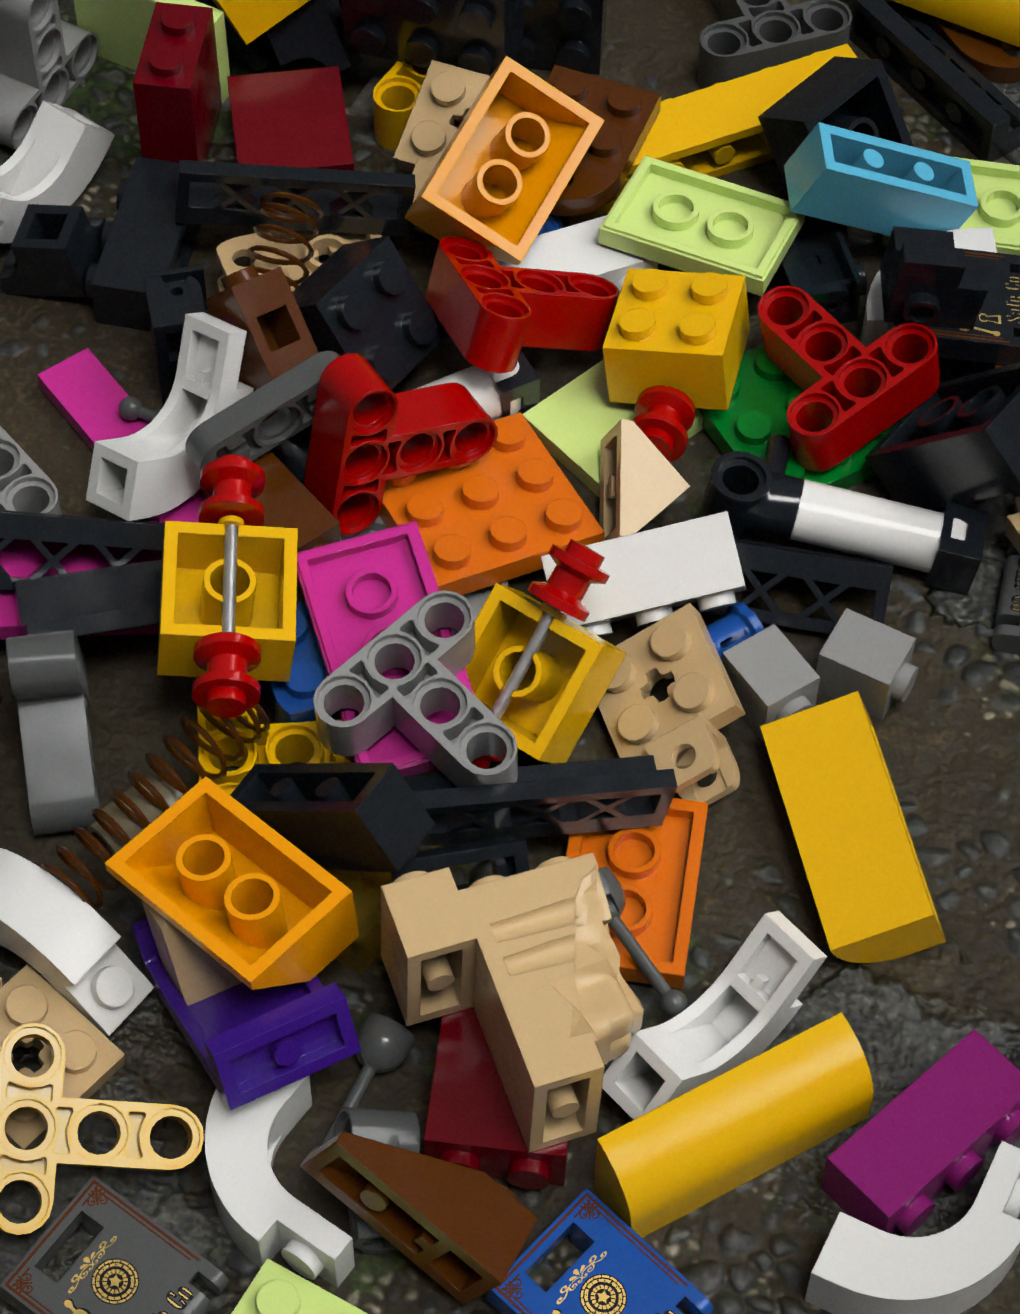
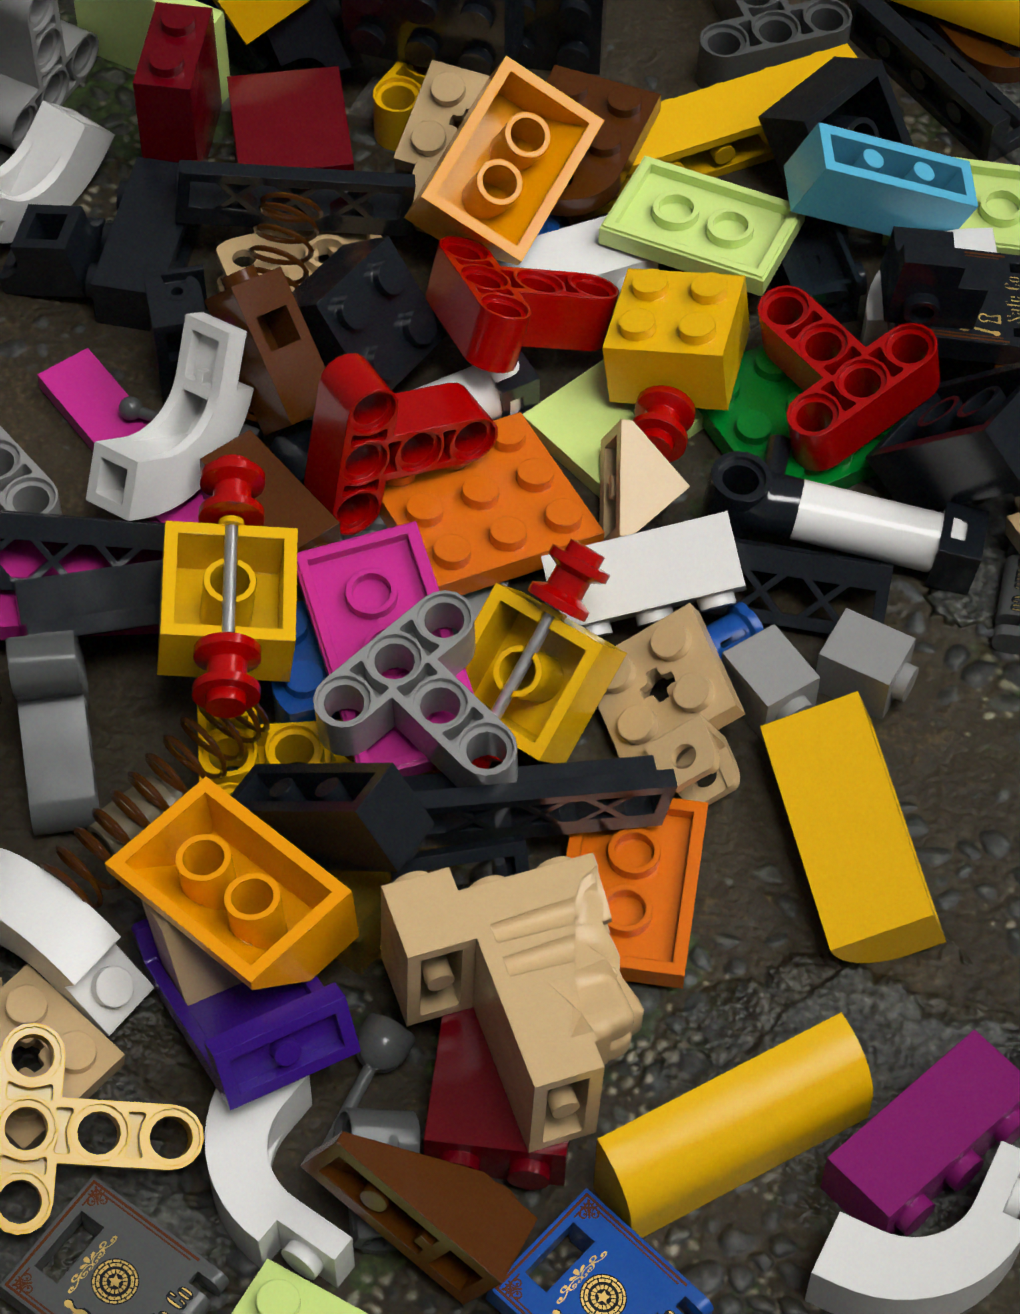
(241, 426): dark grey beam -> none
(672, 1000): dark grey hinge -> none
(724, 1025): white arch -> none

